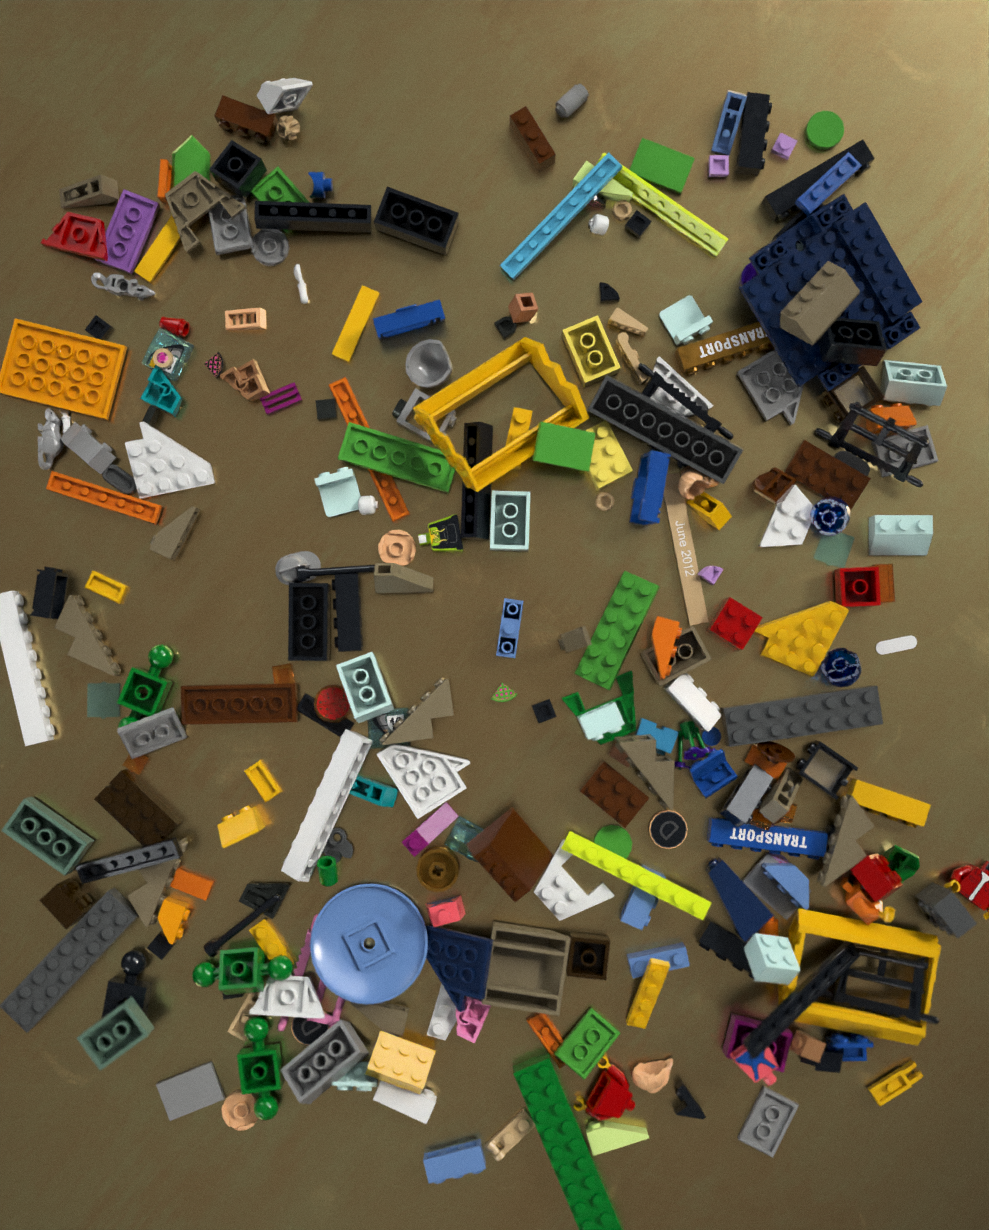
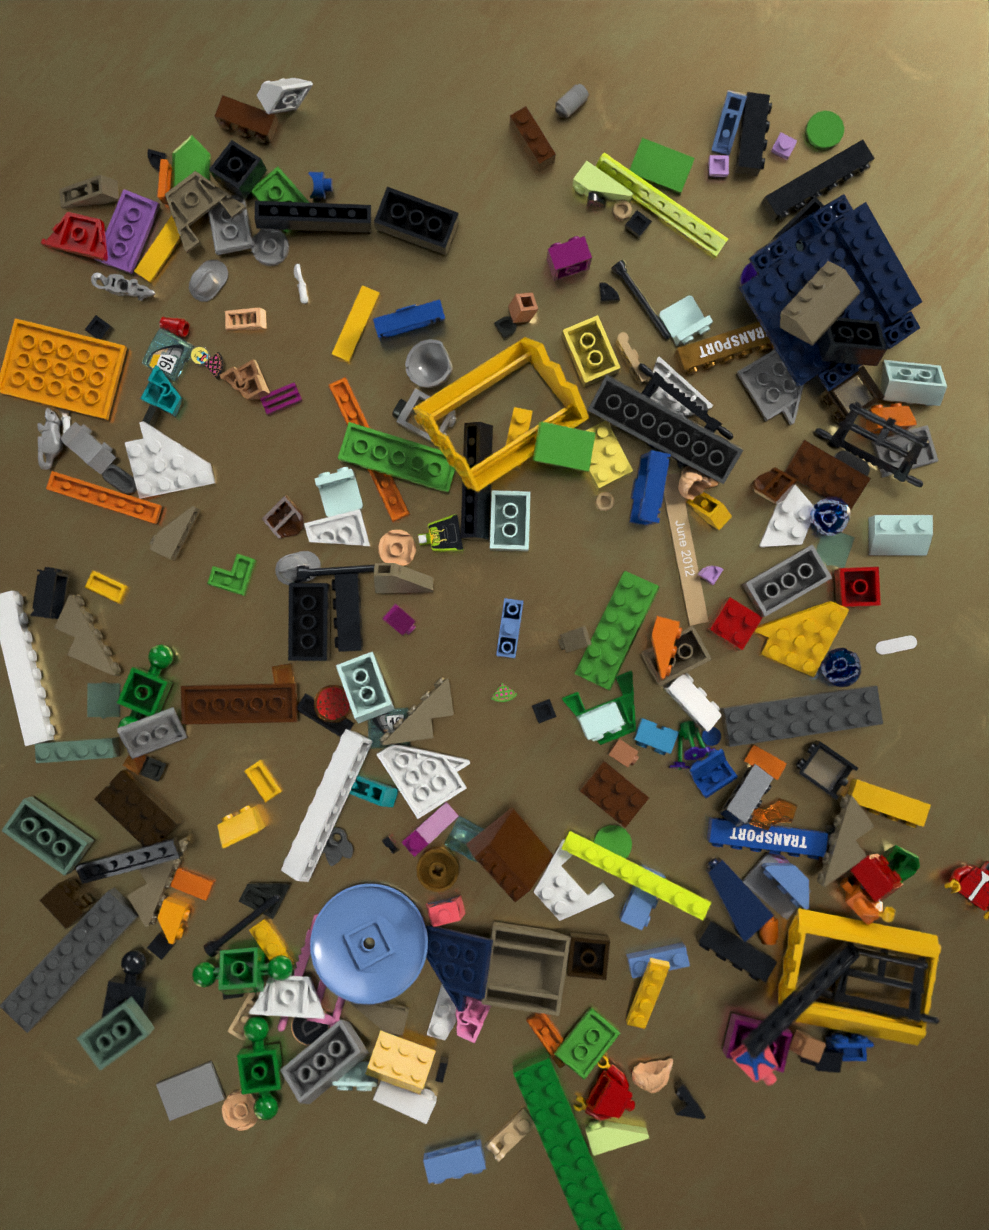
(77, 750): none -> sand green brick
(152, 769): none -> pearl dark grey plate
(155, 157): none -> black tile
(163, 358): tile -> none
(199, 355): none -> tile
(208, 280): none -> light grey piece
(237, 579): none -> bright green tile
(284, 519): none -> reddish brown slope
(288, 127): tan gear -> none
(326, 409): pearl dark grey tile -> none
(327, 871): green brick -> none
(339, 529): none -> white wing
(367, 505): white piece -> none
(389, 843): none -> black tile
(400, 620): none -> magenta slope
(441, 1069): none -> black tile
(561, 216): medium azure plate -> none
(569, 257): none -> magenta brick
(599, 224): white piece -> none
(620, 269): none -> black piece
(624, 321): tan slope -> none
(653, 768): dark tan slope -> none
(668, 829): black tile -> none
(768, 1121): light grey tile -> none
(771, 959): light aqua brick -> none
(776, 752): reddish brown dish -> none
(781, 796): dark tan slope -> none
(786, 581): none -> light grey brick
(828, 184): blue tile -> none
(886, 578): clear orange tile -> none
(894, 1083): yellow hinge -> none
(945, 910): dark grey brick -> none

